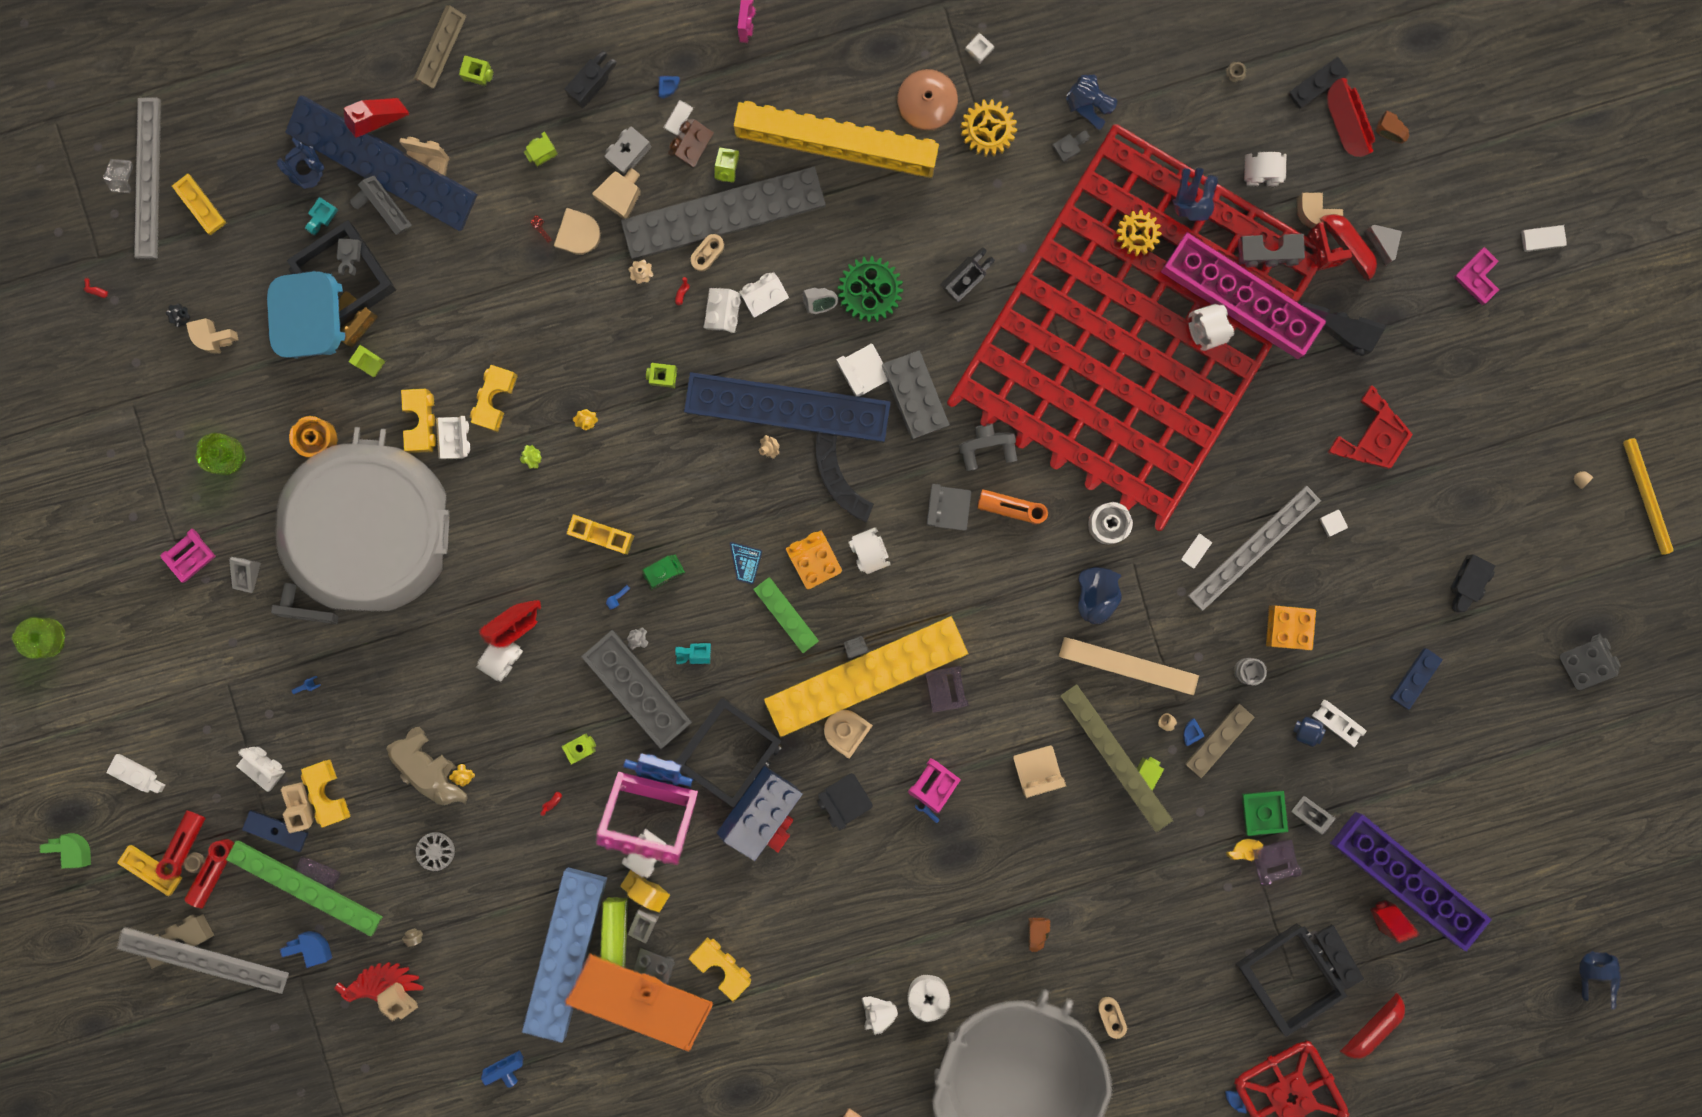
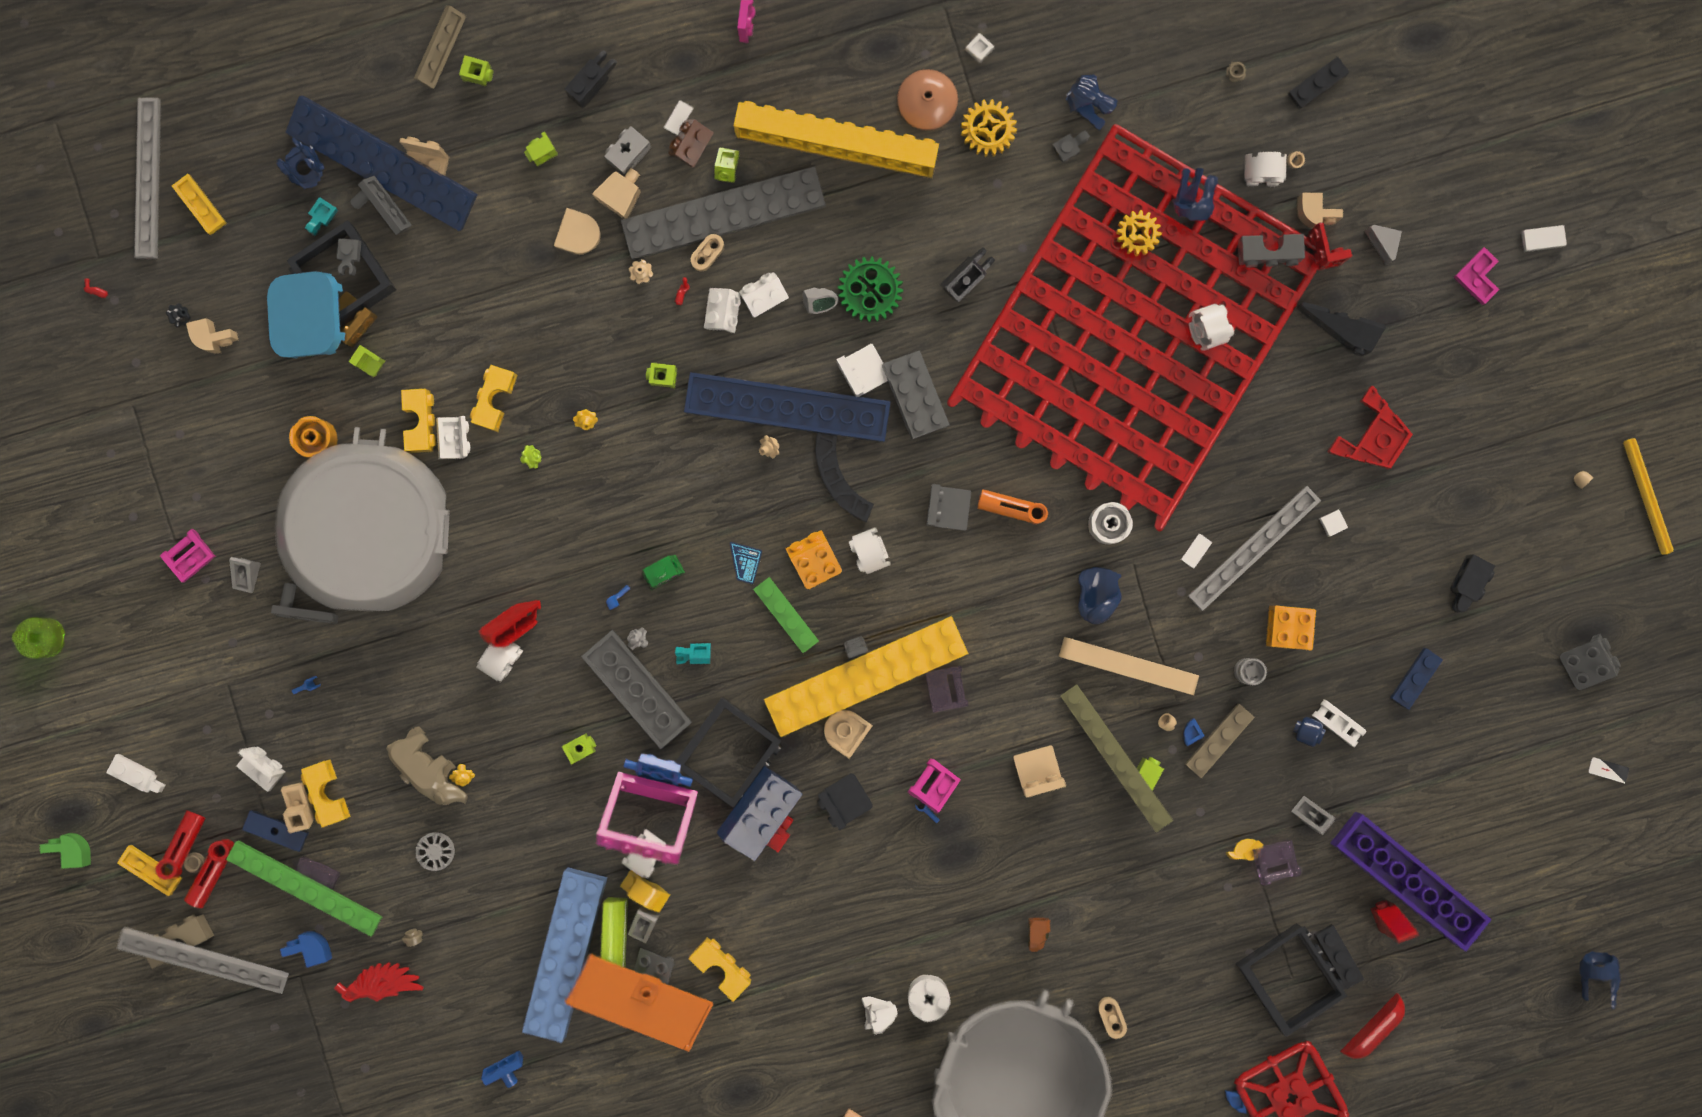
(118, 175): clear bracket -> none
(208, 454): clear neon green brick -> none
(373, 114): red slope -> none
(396, 1002): tan brick -> none
(537, 222): clear red hand -> none
(551, 804): red piece -> none
(600, 534): yellow arch -> none
(668, 85): blue tile -> none
(985, 438): dark grey connector -> none
(1243, 295): dark pink brick -> none
(1264, 813): green plate -> none
(1298, 162): none -> tan hinge
(1349, 238): red brick -> none
(1350, 119): red brick -> none
(1392, 128): dark orange rock -> none
(1608, 770): none -> white sticker

